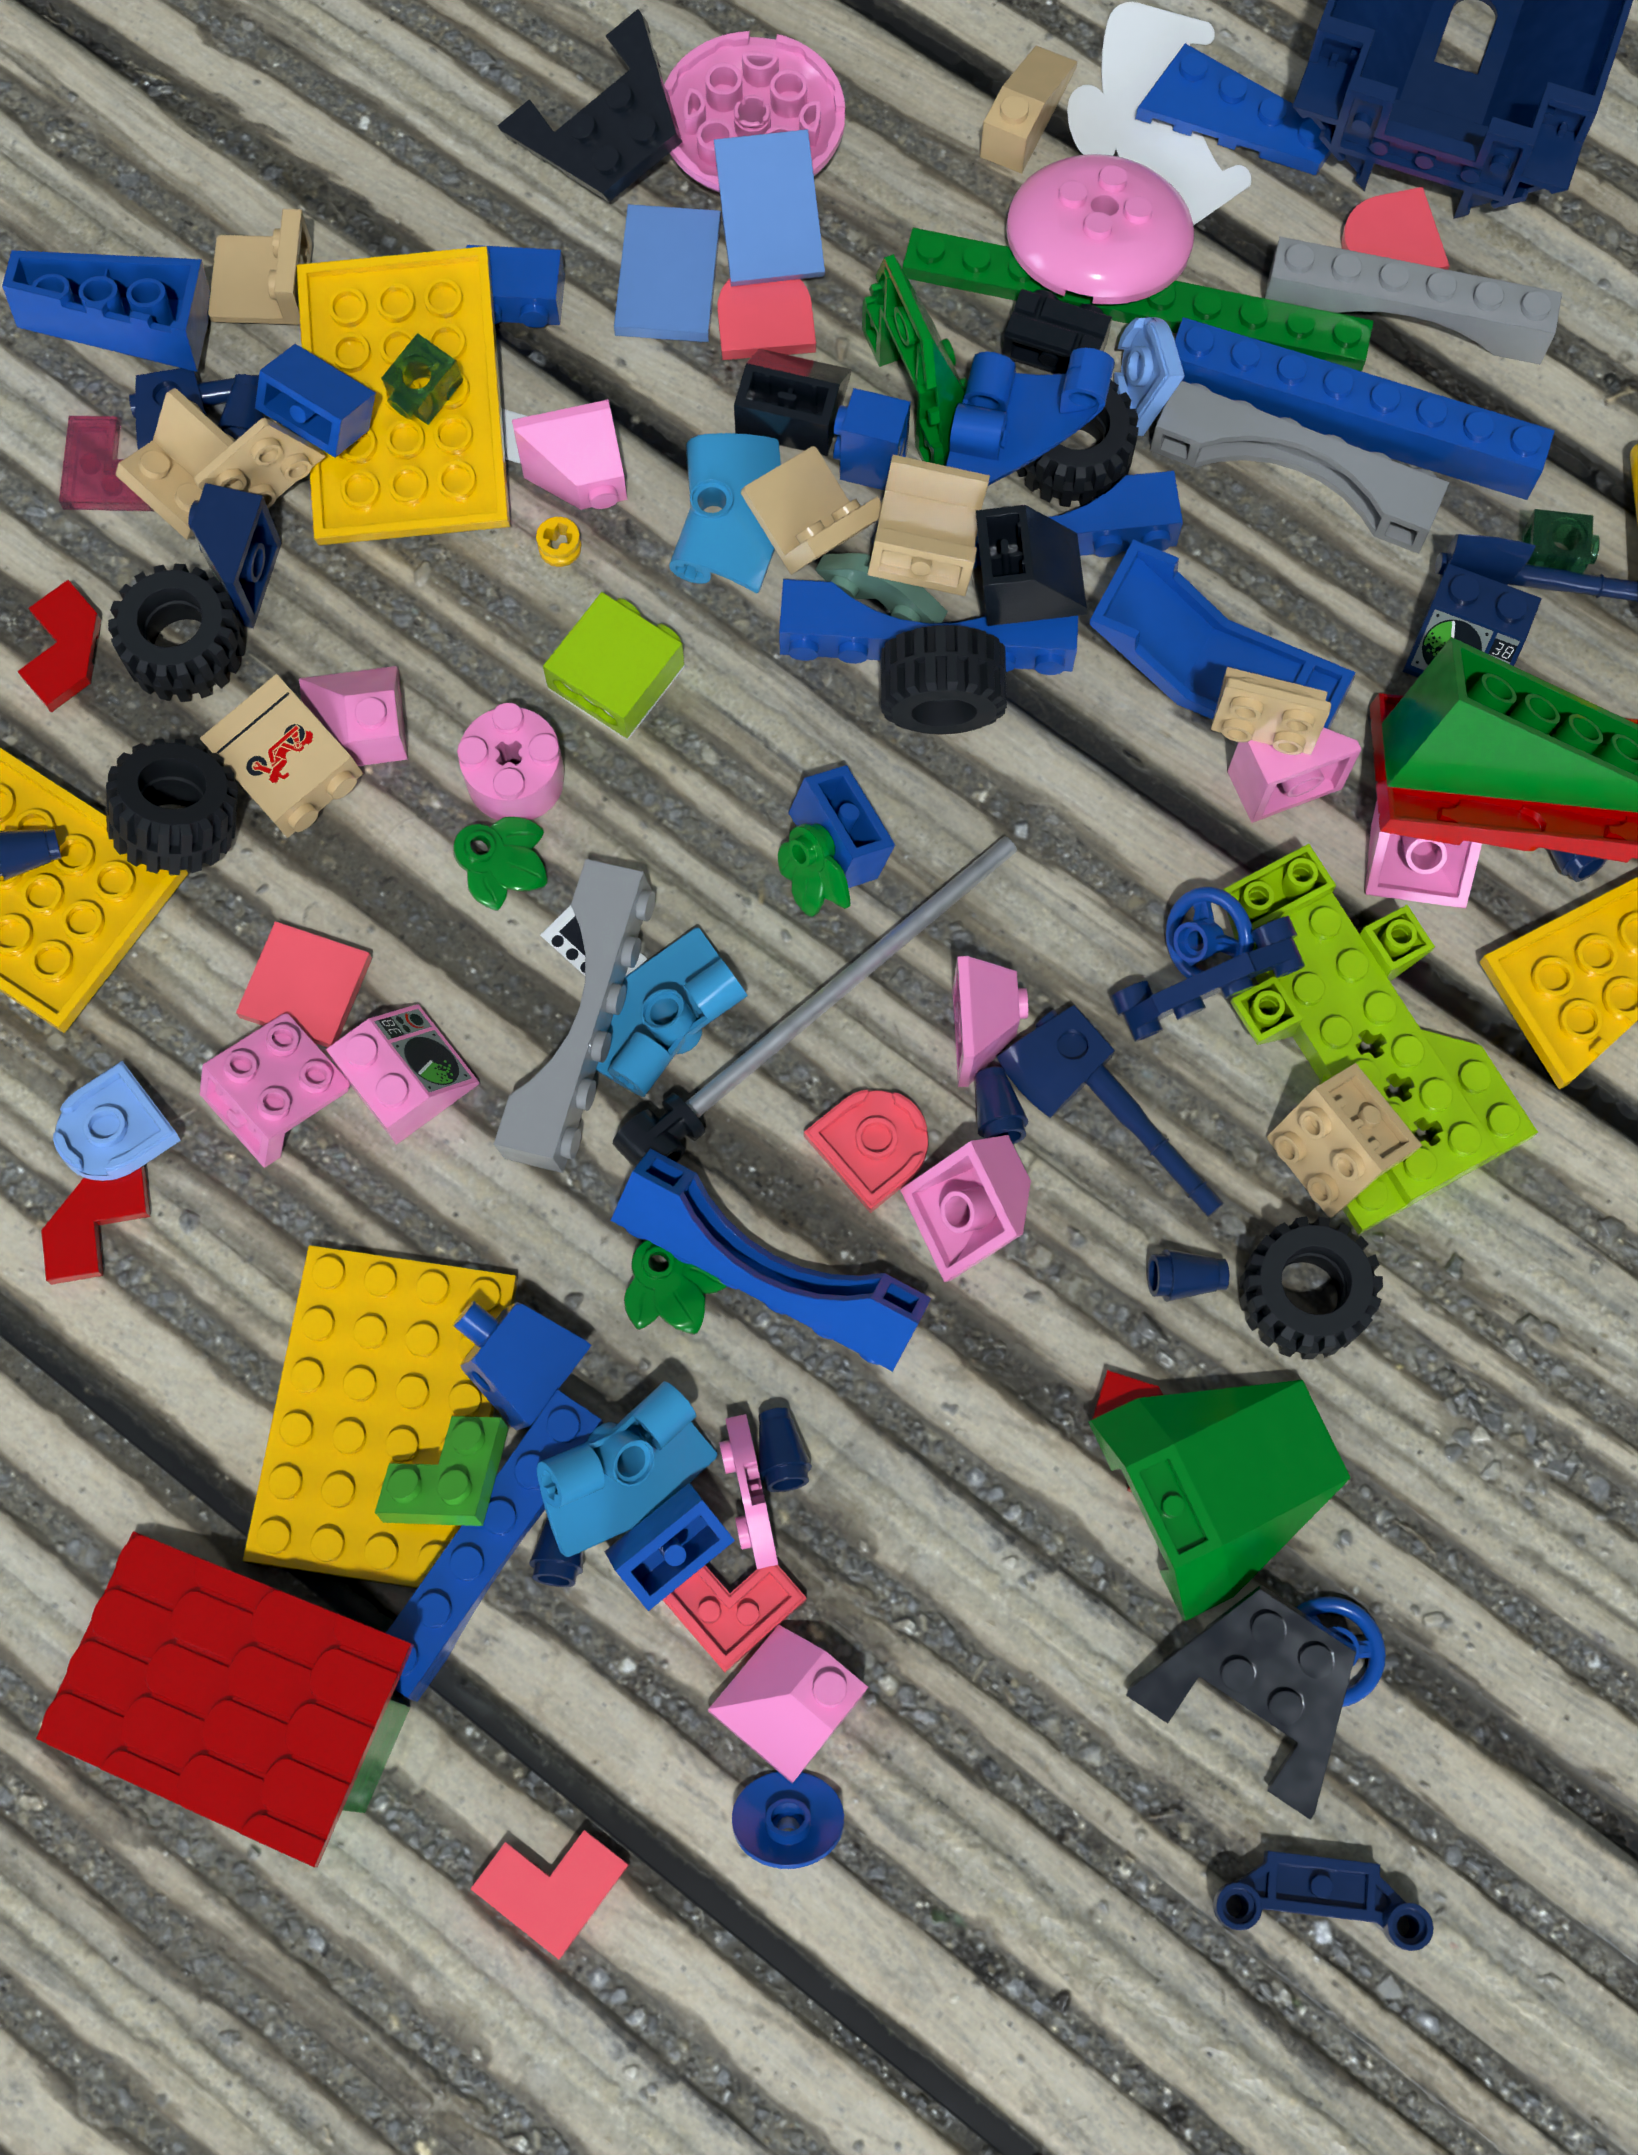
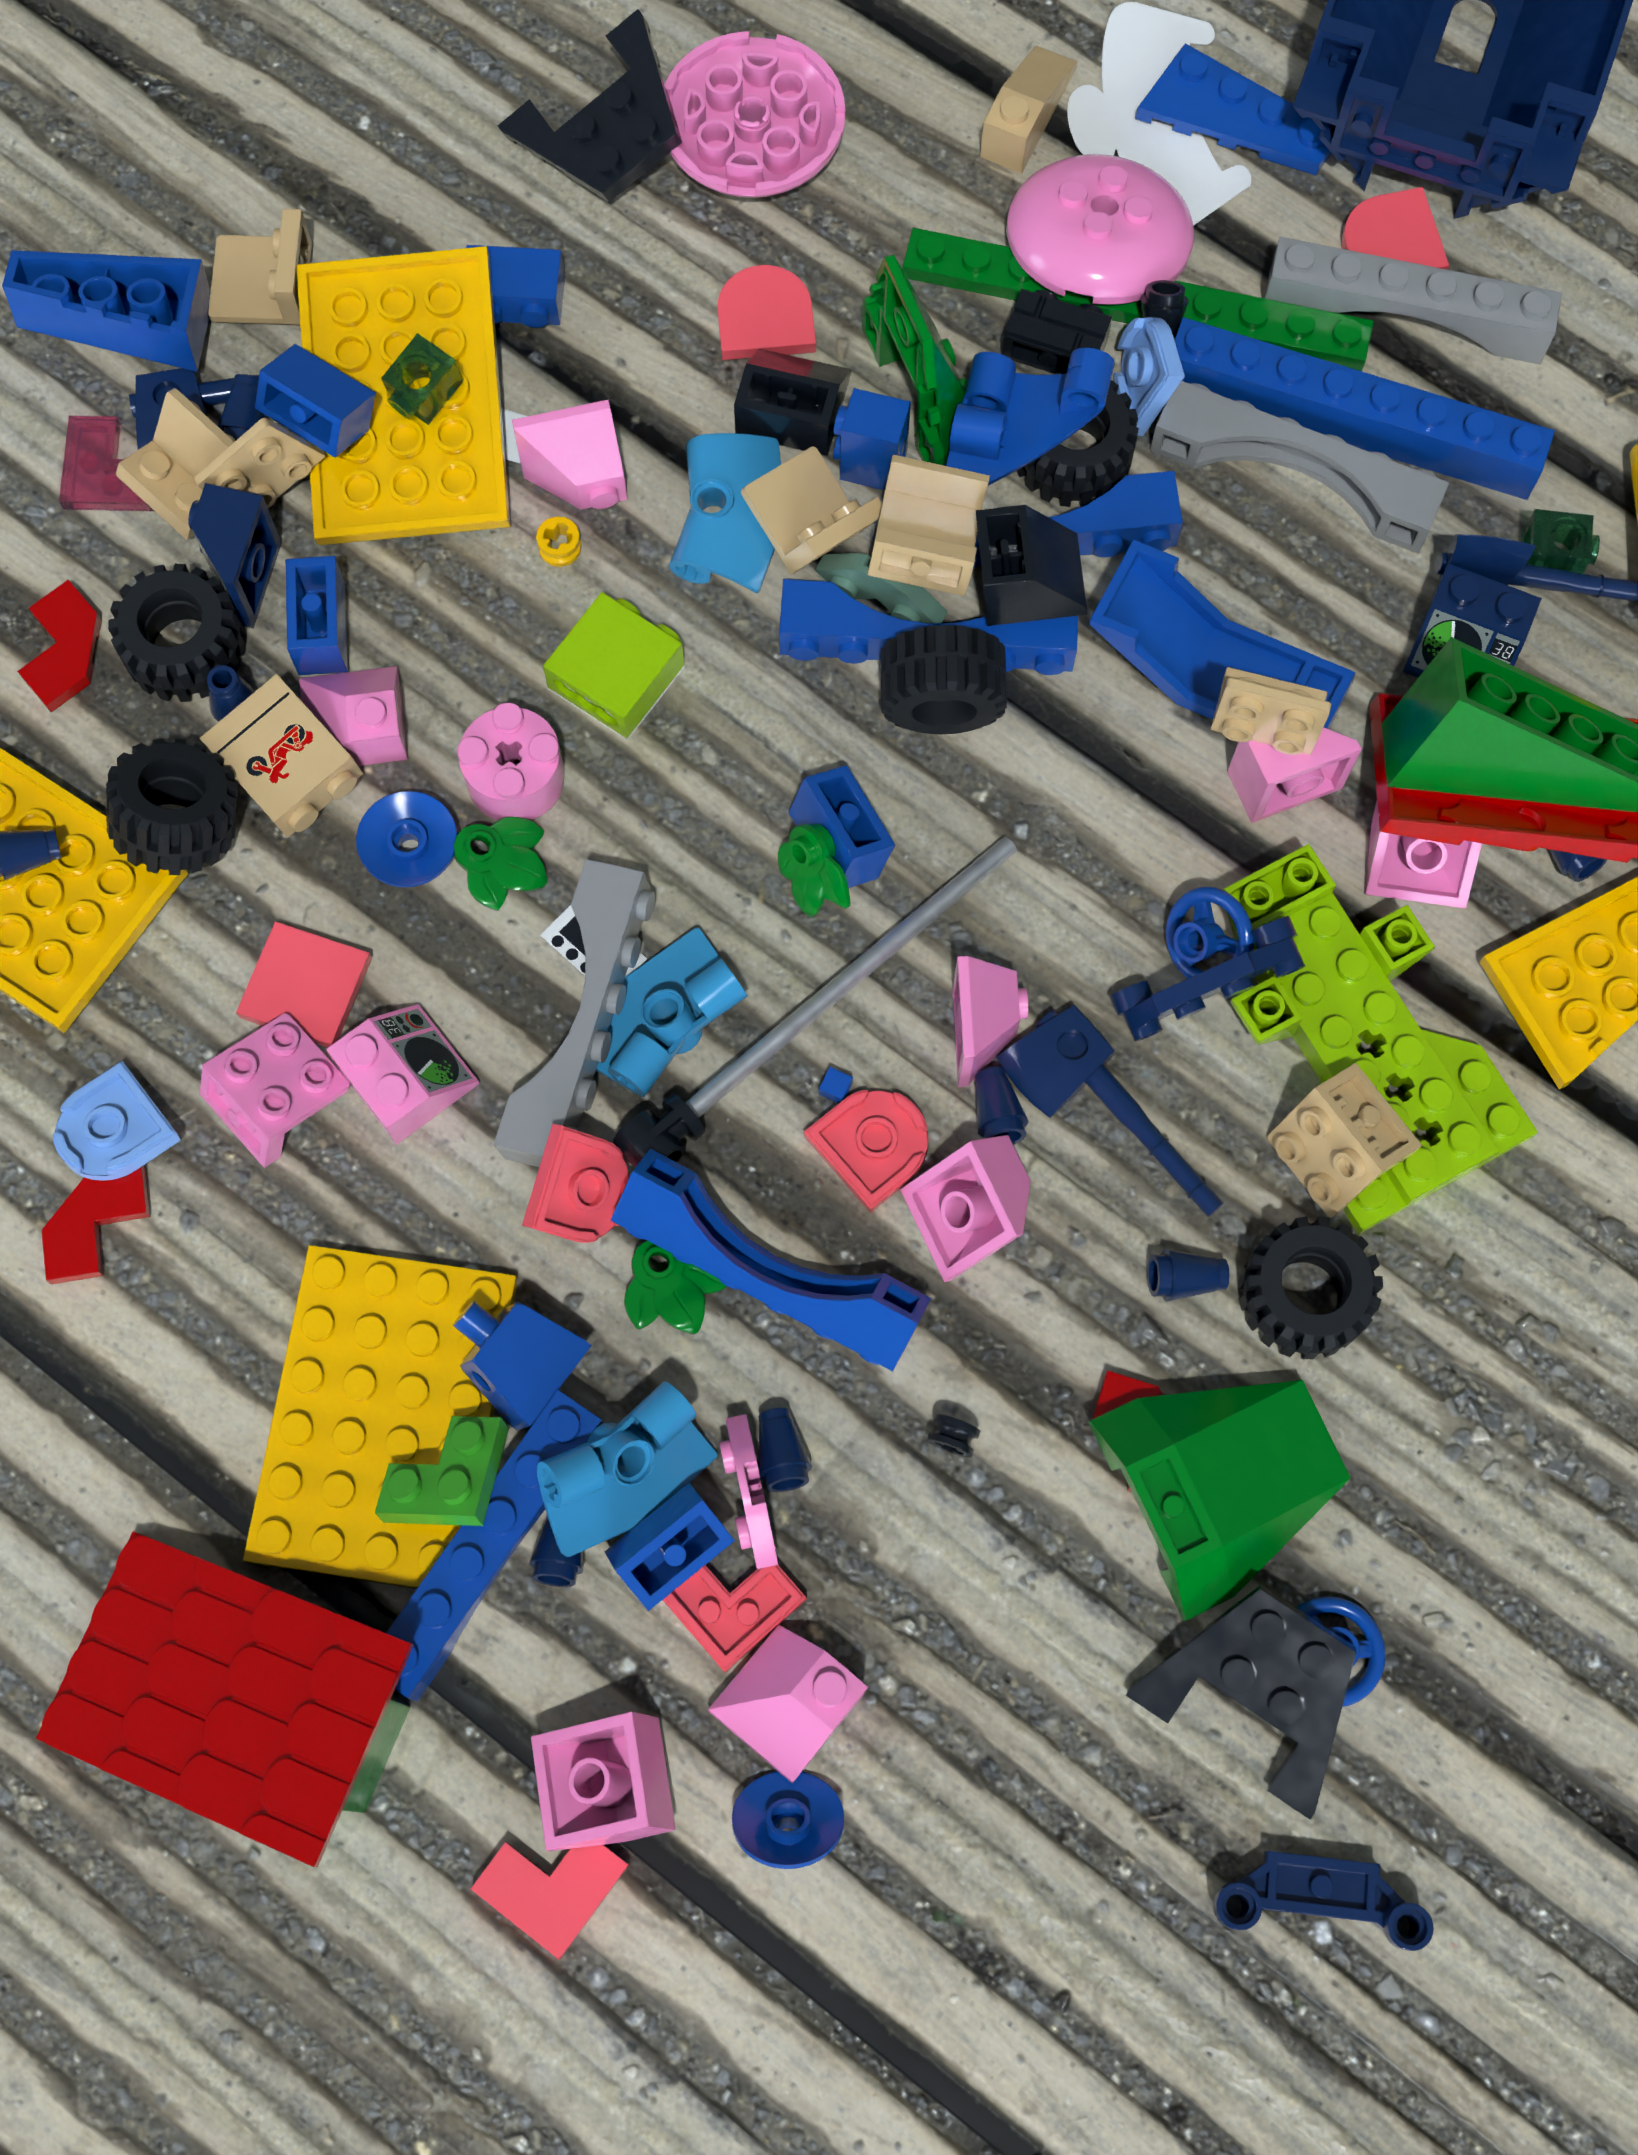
(226, 691): none -> dark blue cone
(316, 615): none -> blue brick
(404, 818): none -> blue dish
(576, 1186): none -> coral tile
(603, 1782): none -> bright pink slope
(667, 273): medium blue tile -> none
(769, 207): medium blue tile -> none
(835, 1085): none -> blue piece
(953, 1435): none -> black bush
(1165, 301): none -> black cone

